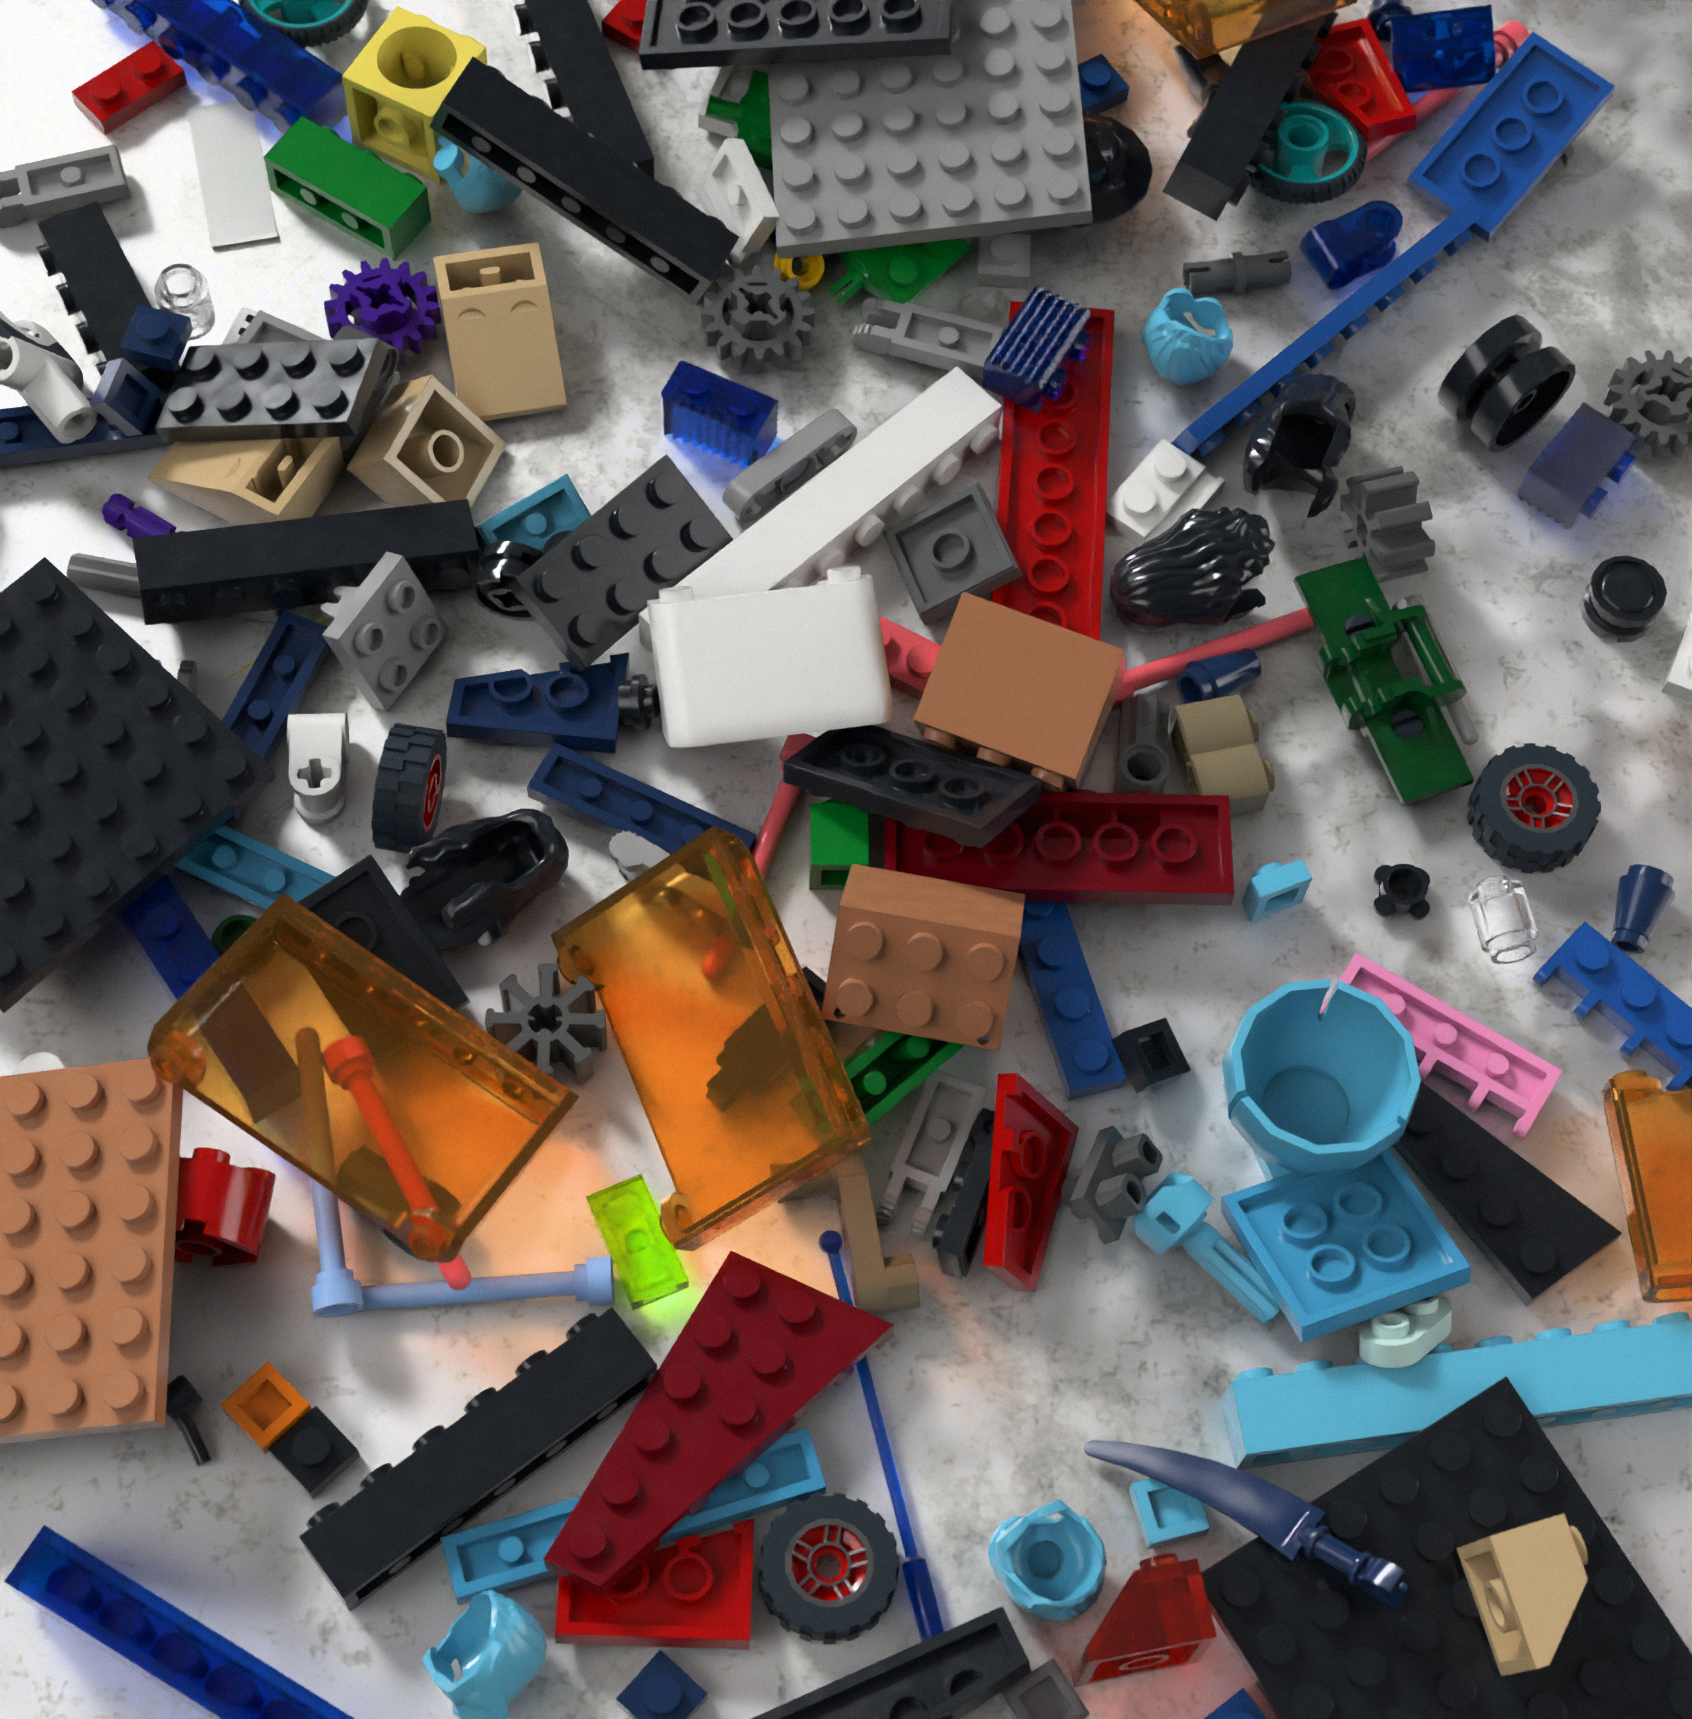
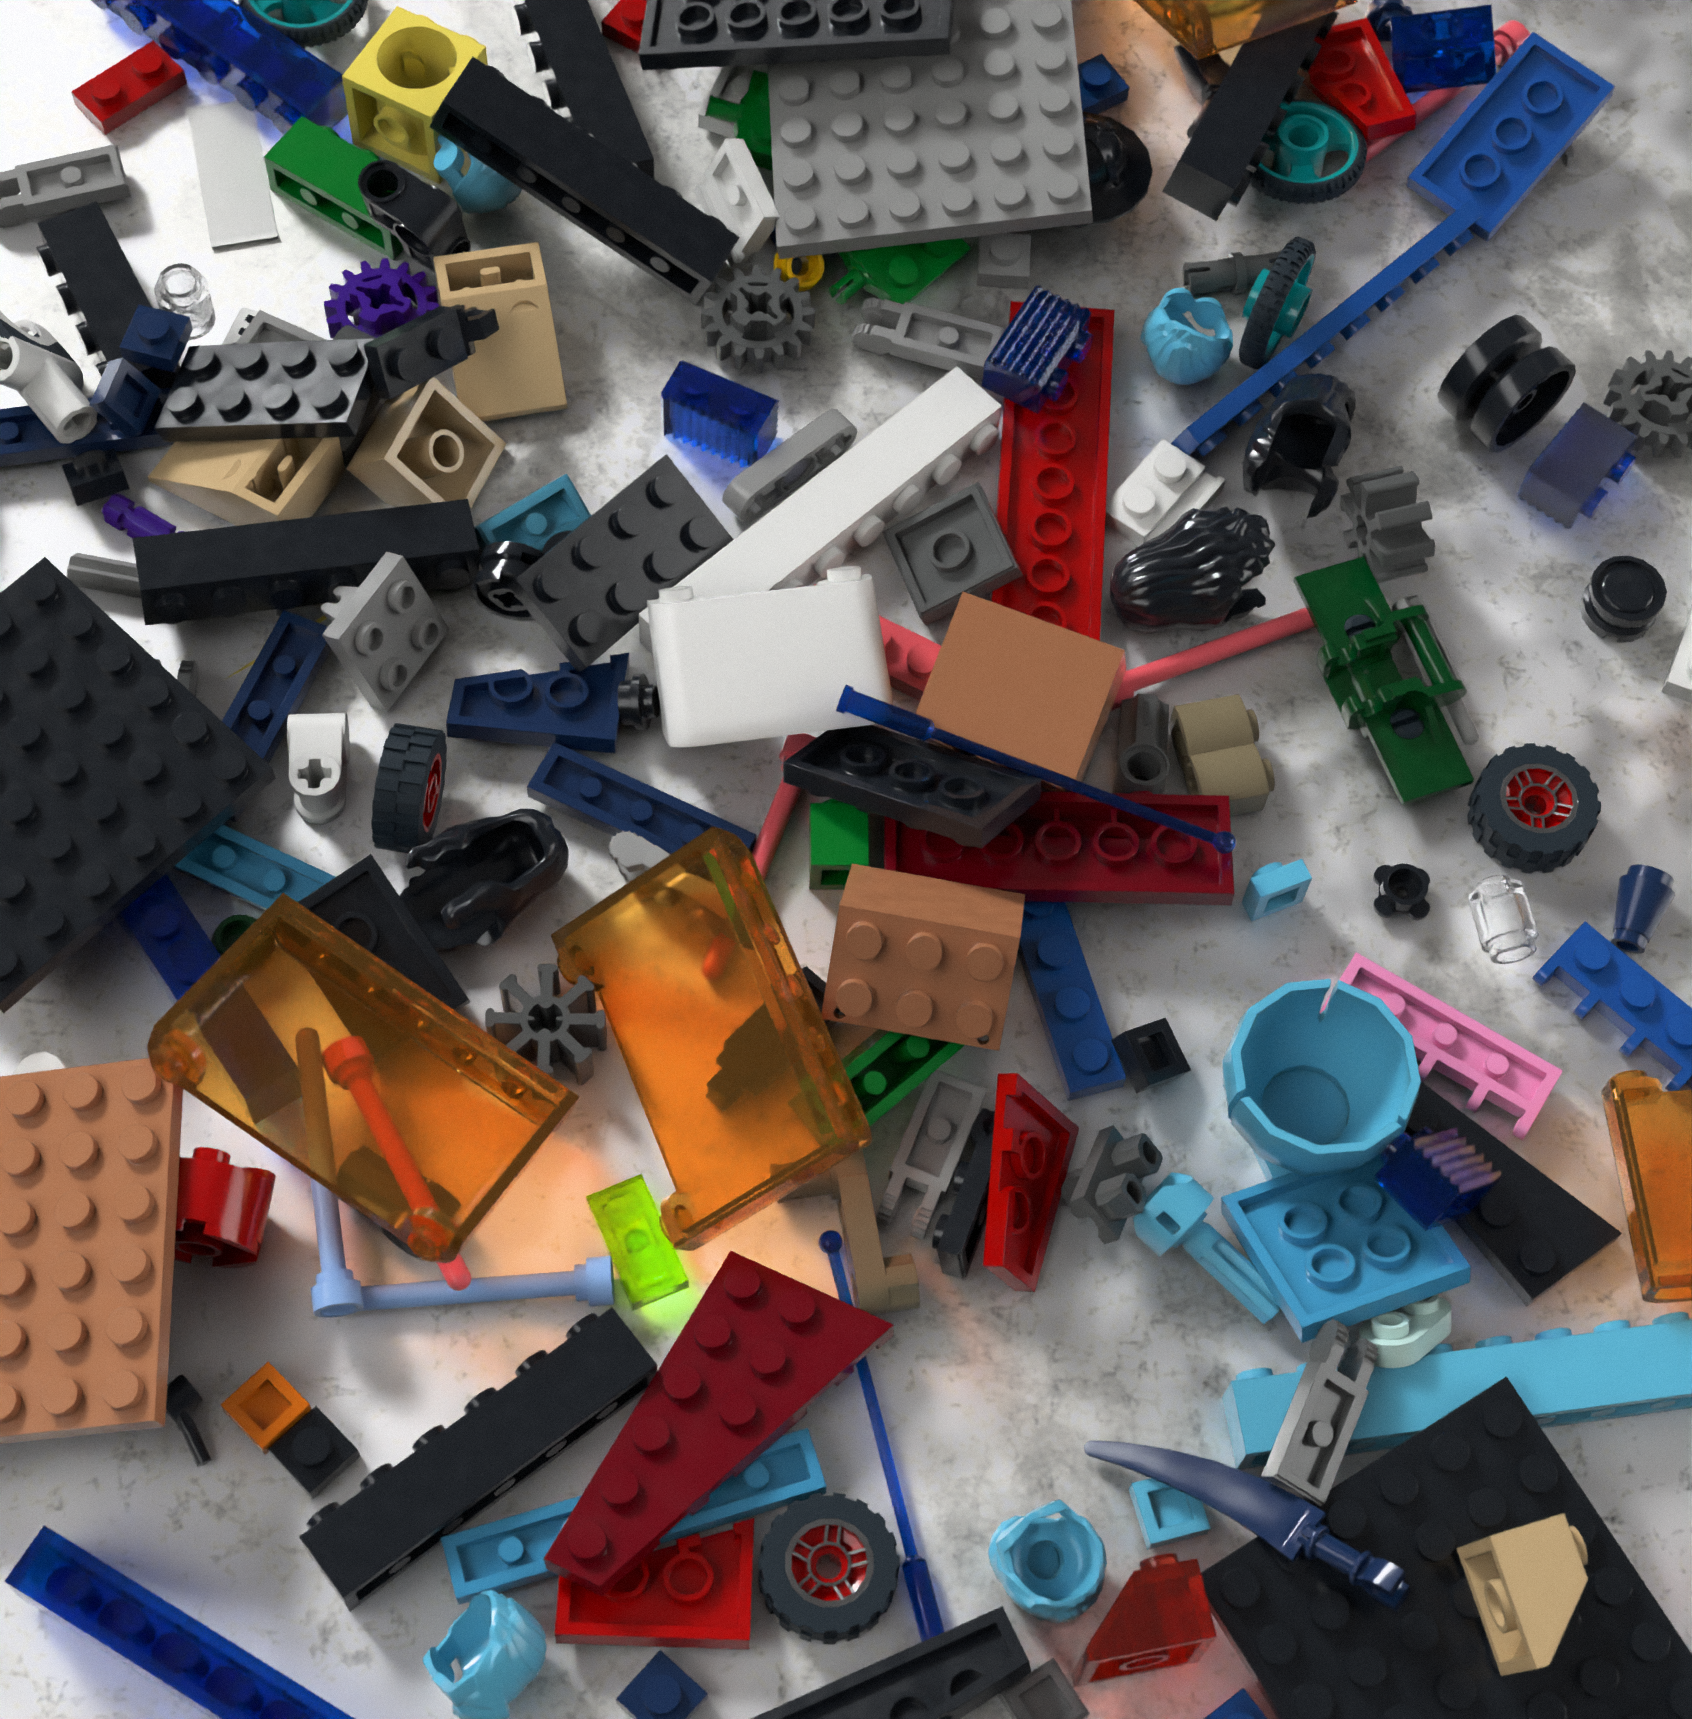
(95, 476): none -> black plate
(416, 213): none -> black piece
(426, 347): none -> black hinge
(924, 729): none -> clear blue piece
(1218, 676): dark blue cone -> none
(1277, 302): none -> black wheel
(1321, 1415): none -> hinge
(1353, 243): clear blue piece -> none
(1435, 1176): none -> clear blue brick

